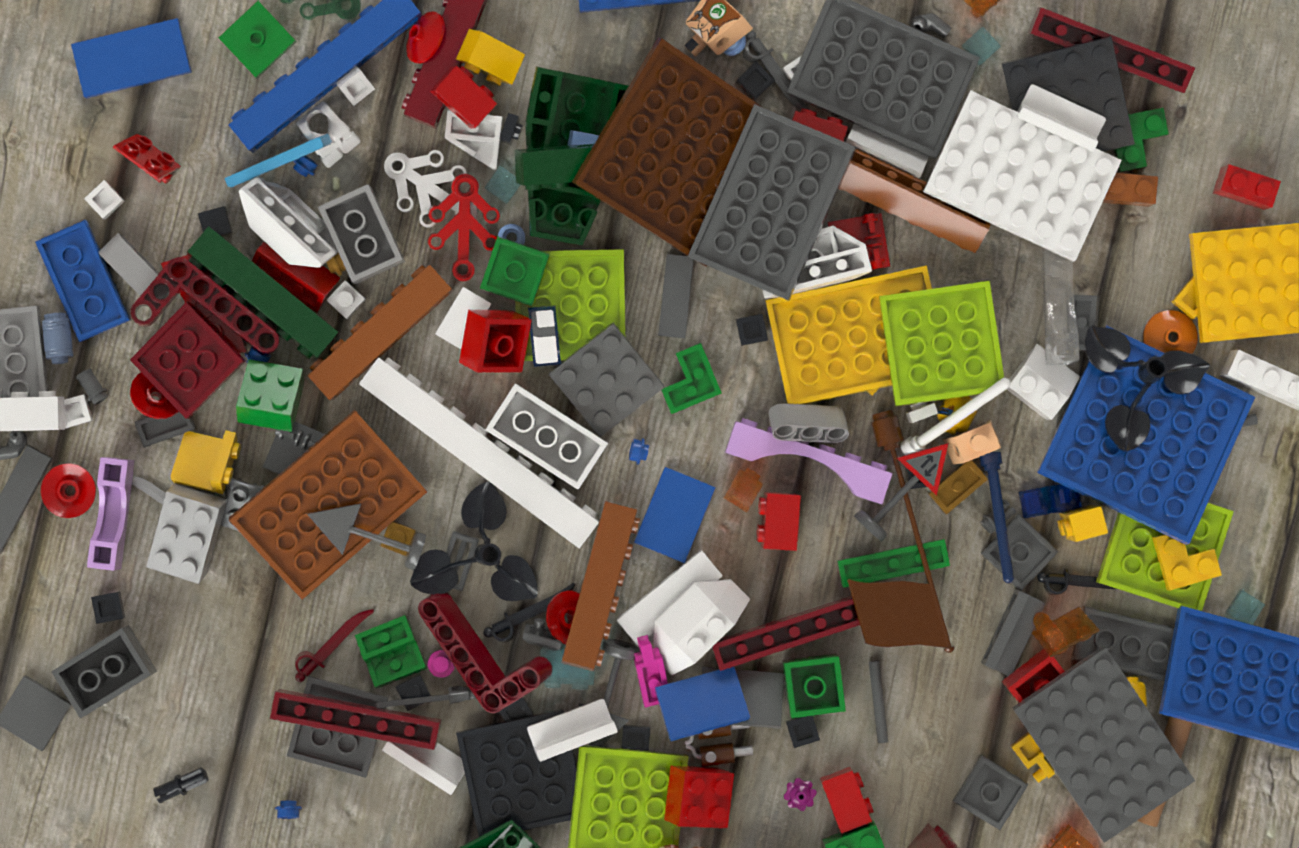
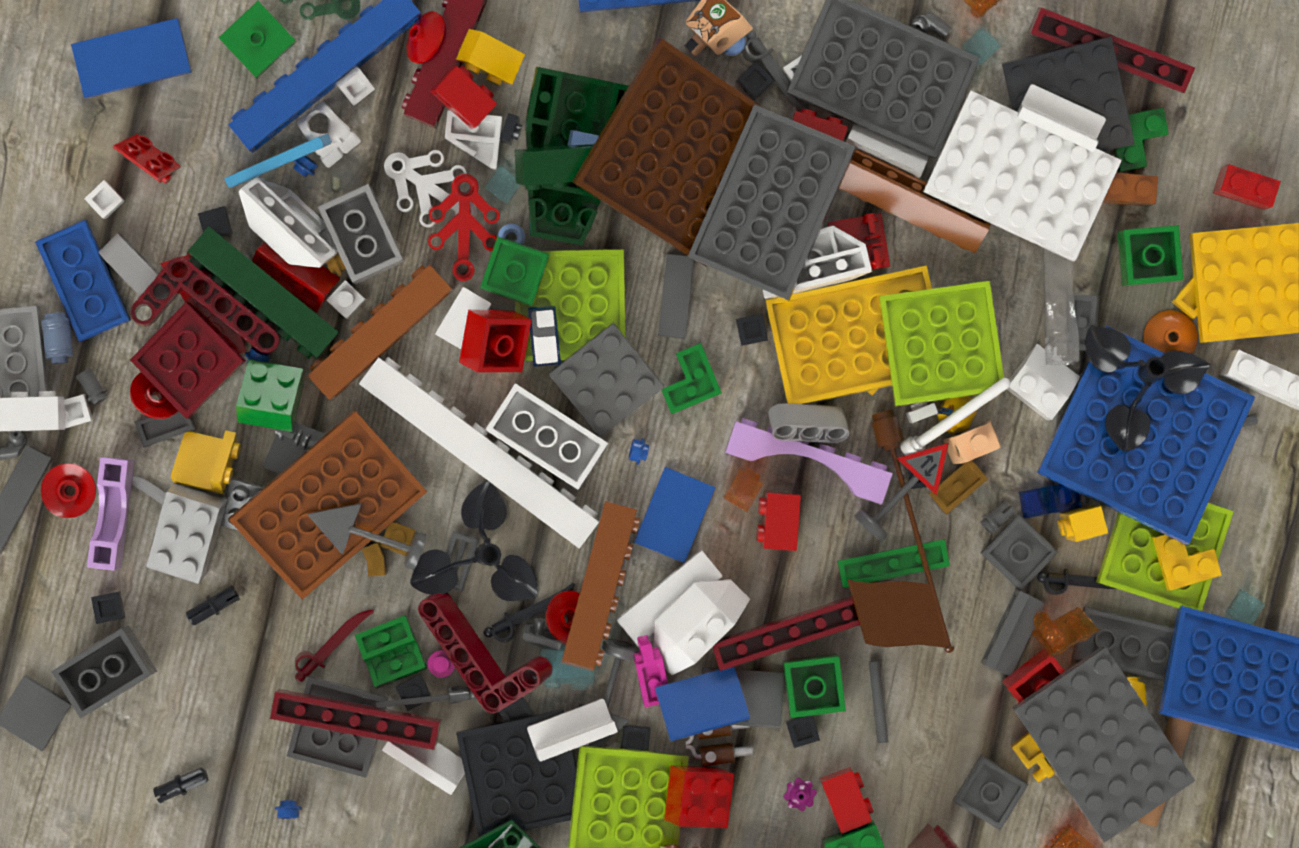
(212, 605): none -> black axle
(375, 560): none -> pearl gold piece
(991, 464): dark blue piece -> none
(1150, 255): none -> green brick

